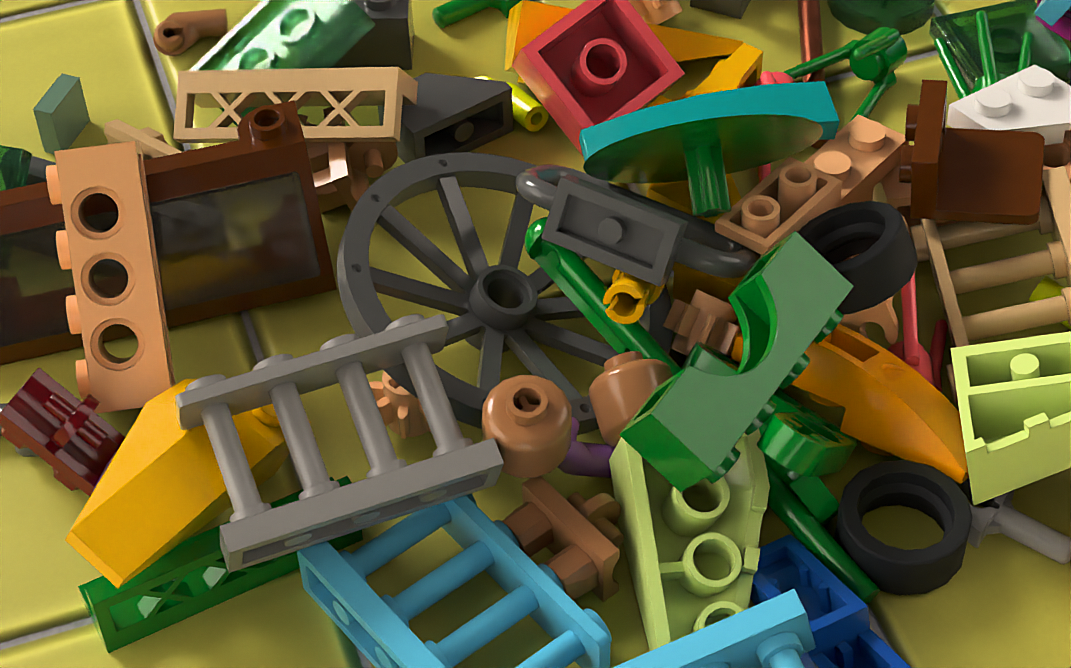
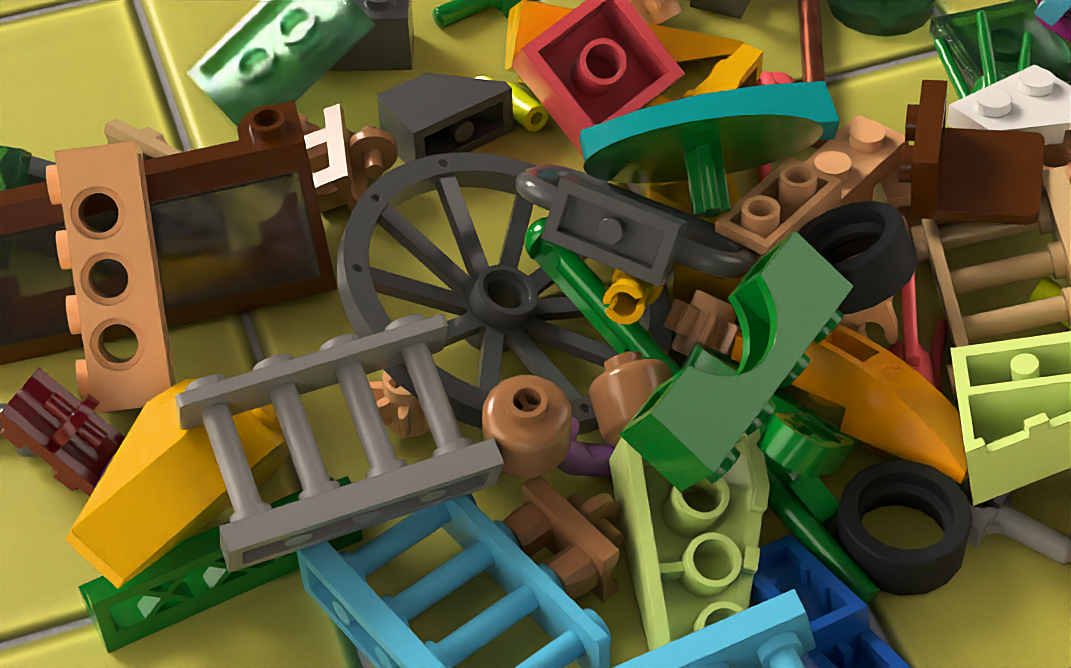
(61, 114): sand green tile -> none
(184, 29): medium nougat arm -> none
(308, 87): tan fence -> none
(869, 58): green plant -> none

